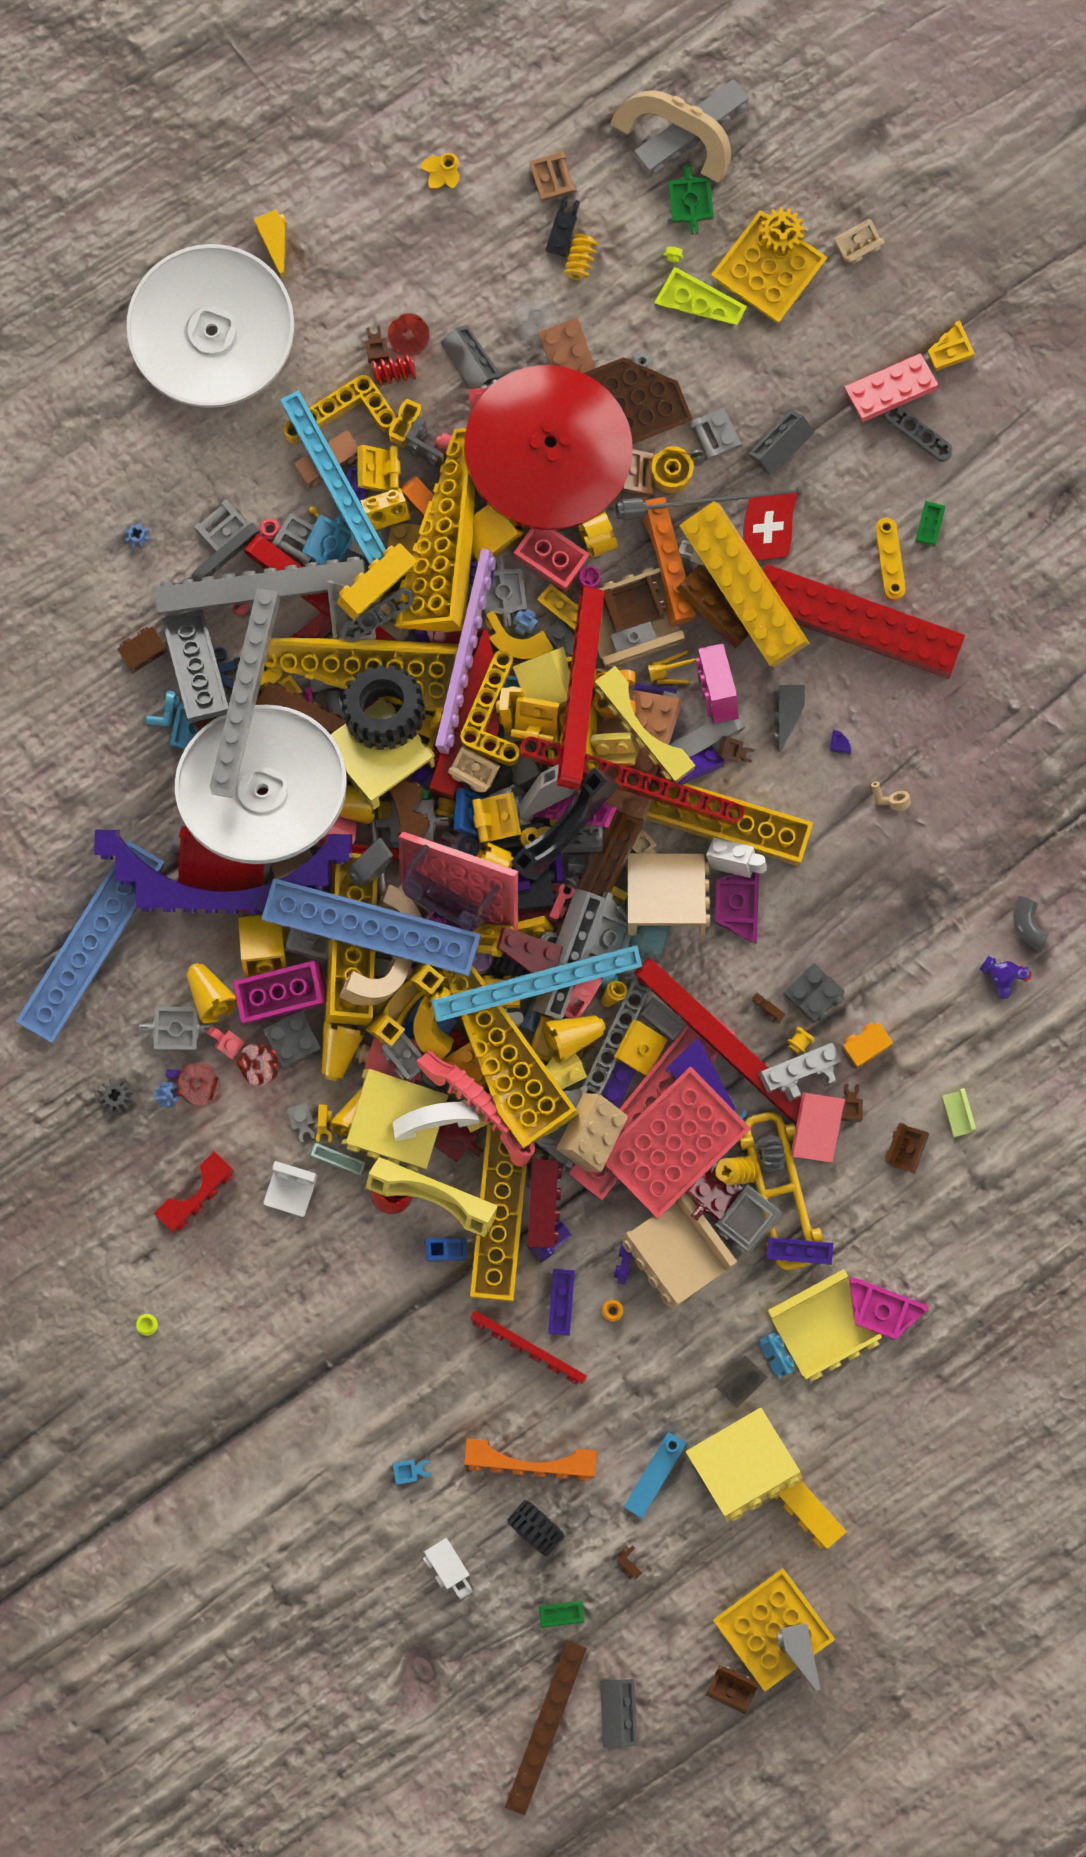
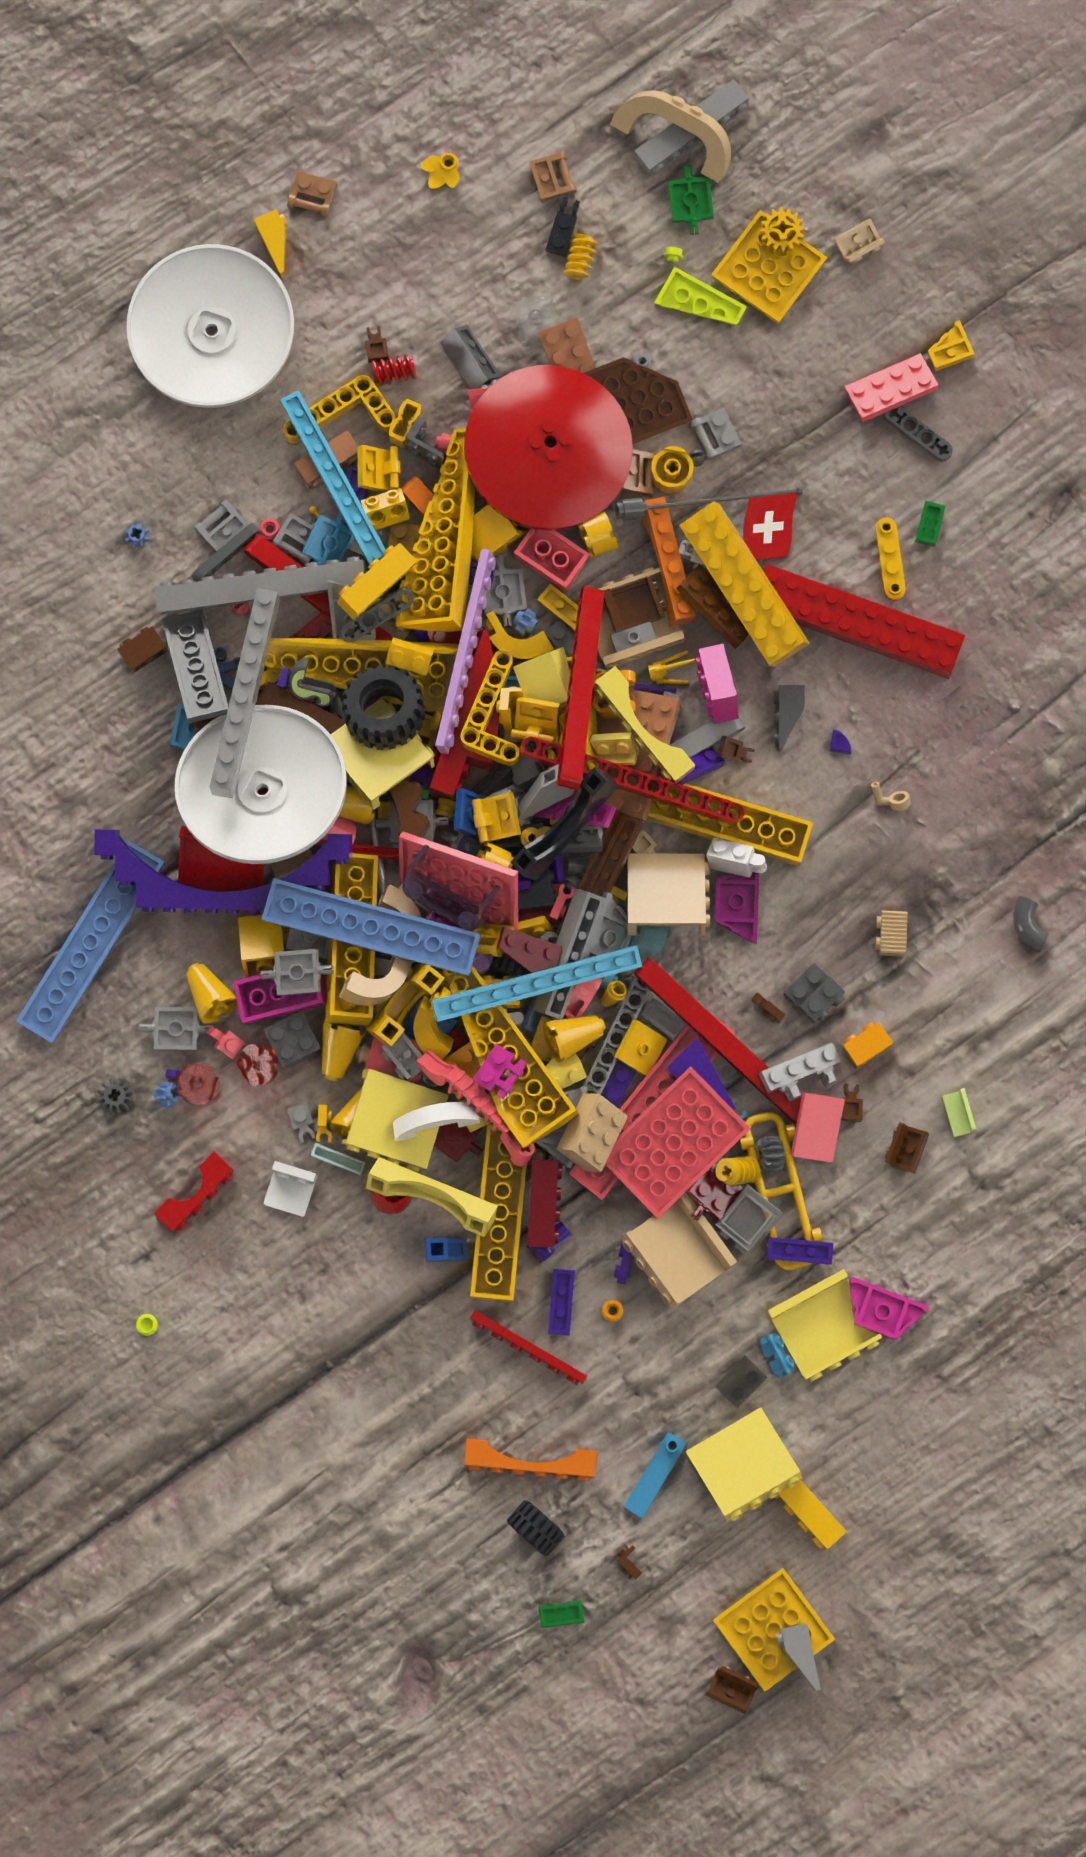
(171, 703): medium azure plate -> none
(284, 678): none -> dark purple tile
(297, 972): none -> light grey plate
(309, 688): none -> dark grey animal
(315, 188): none -> medium nougat plate
(370, 864): dark grey slope -> none
(407, 1472): dark azure plate -> none
(409, 656): none -> yellow brick
(415, 344): clear red plate -> none
(448, 1567): white brick -> none
(474, 770): tan bracket -> none
(493, 1069): none -> dark pink plate
(545, 1728): reddish brown plate -> none
(591, 575): dark pink wheel -> none
(618, 1713): dark grey panel -> none
(782, 442): dark grey panel -> none
(800, 1041): yellow brick -> none
(892, 933): none -> tan brick
(1004, 975): dark purple animal -> none

